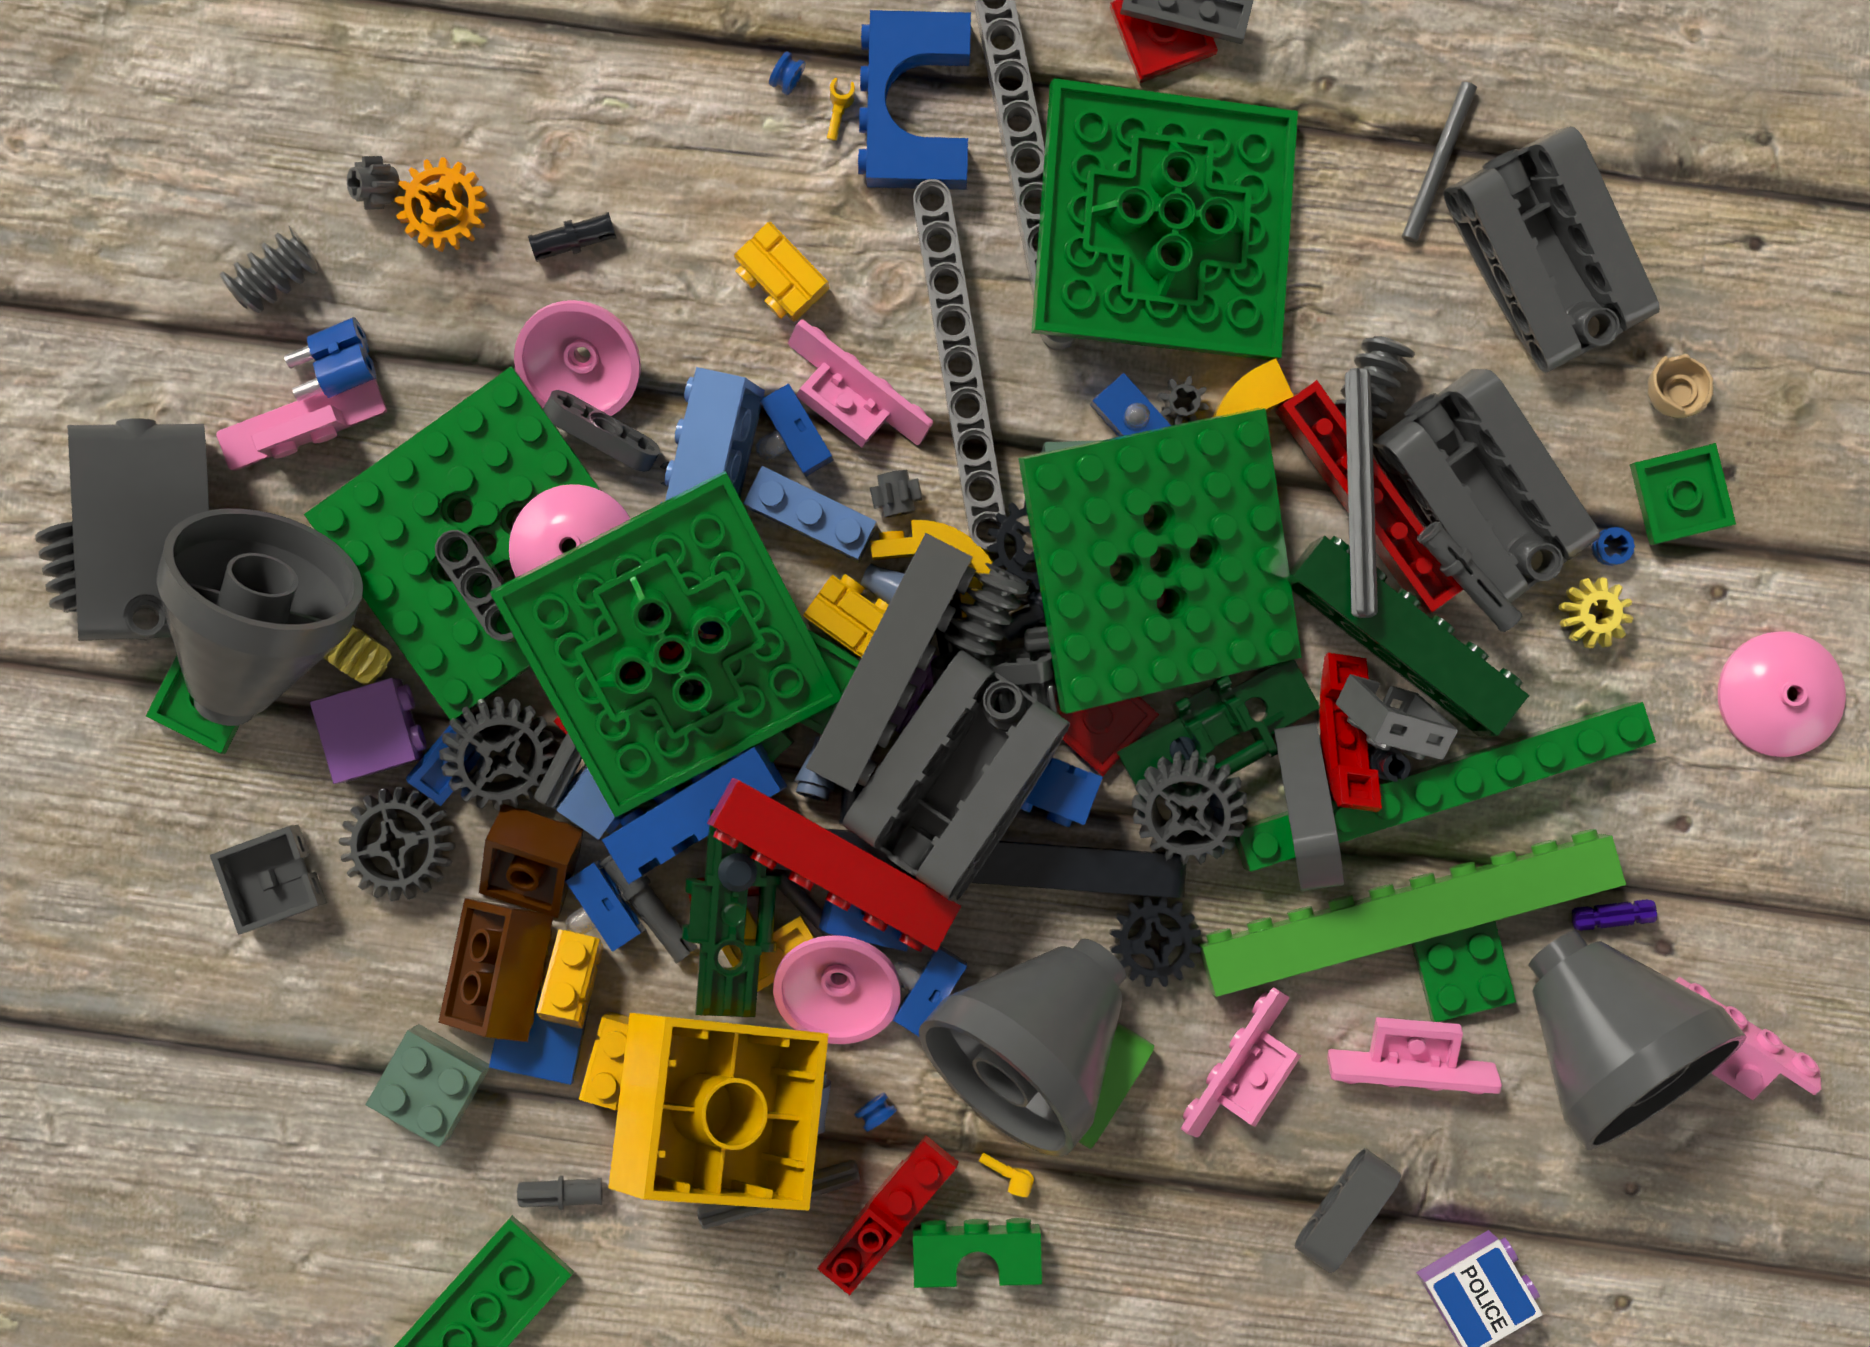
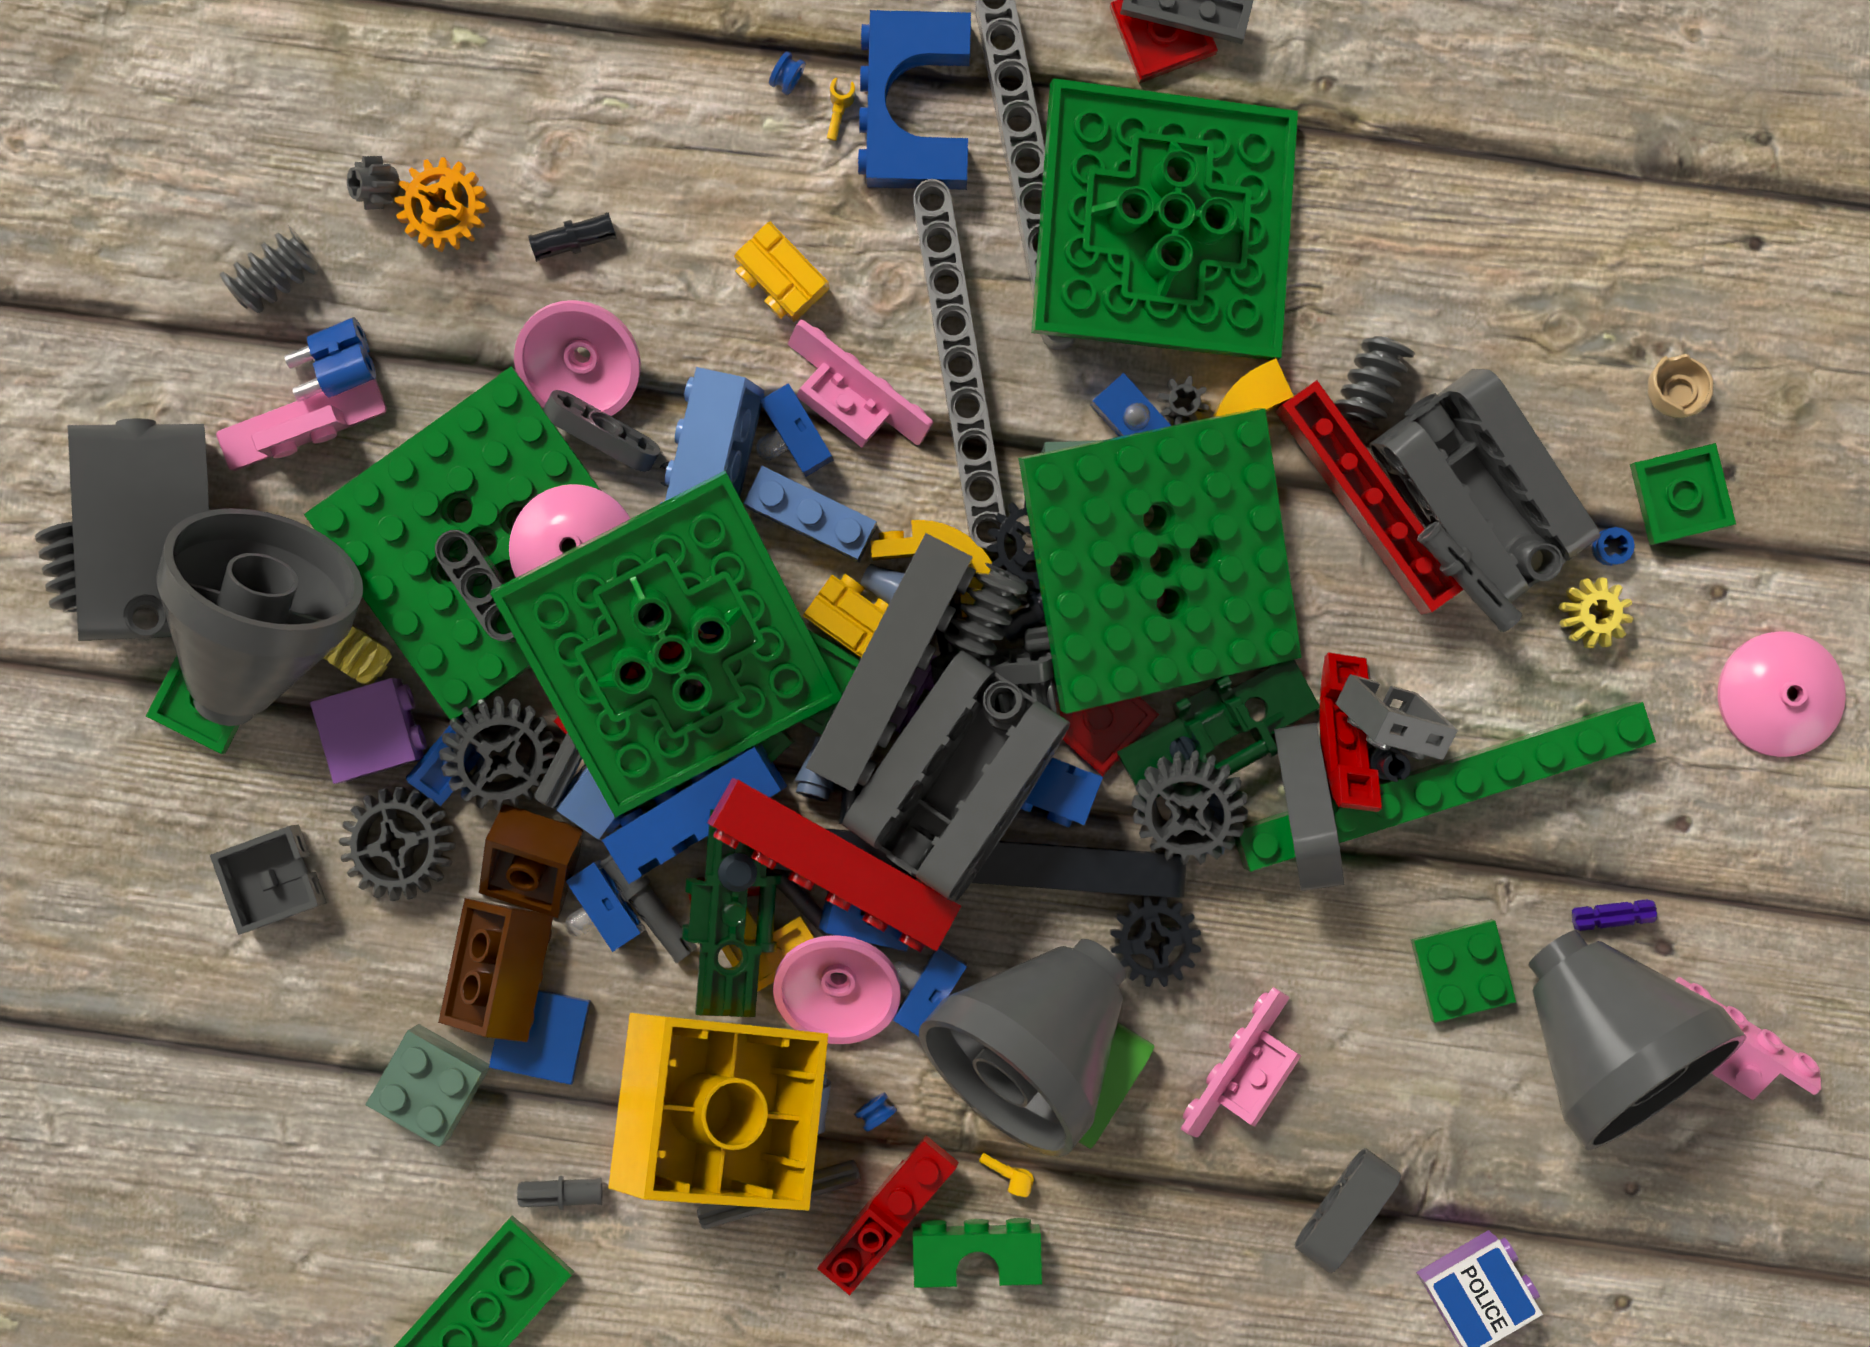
(570, 979): yellow brick -> none
(606, 1062): yellow brick -> none
(896, 493): dark grey gear -> none
(1361, 493): axle -> none
(1410, 641): dark green brick -> none
(1411, 913): bright green brick -> none
(1414, 1056): bright pink bracket -> none
(1439, 162): dark grey bar -> none
(1552, 247): dark grey panel -> none

